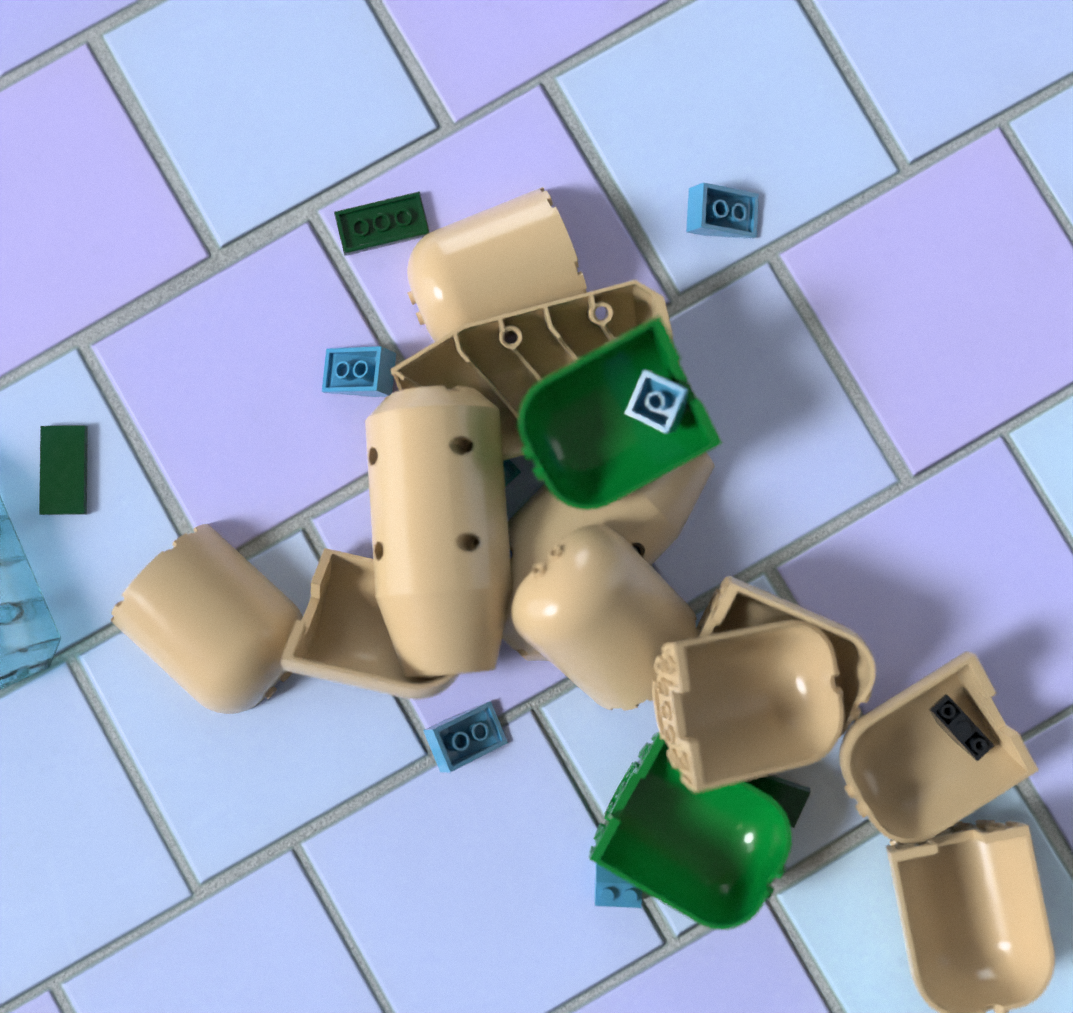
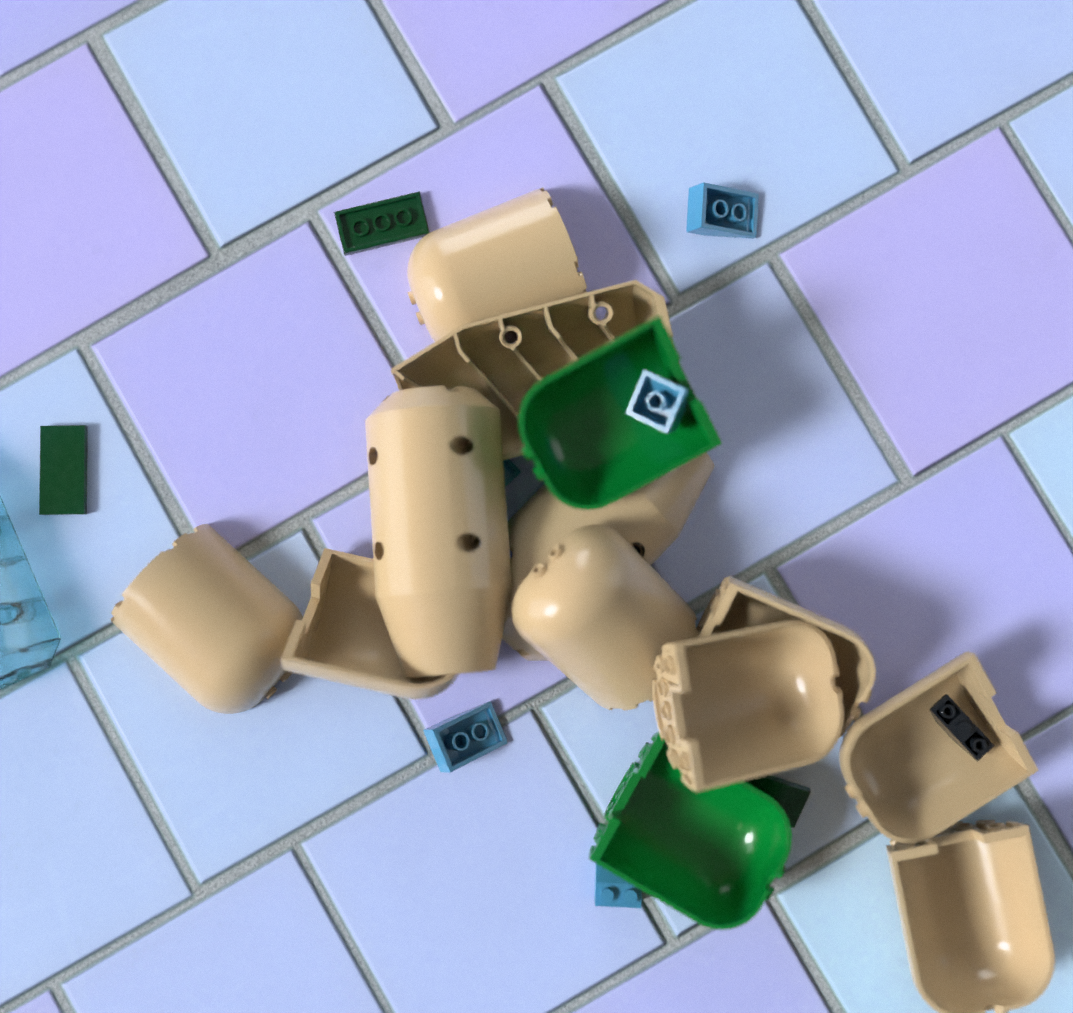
(359, 371): dark azure slope -> none

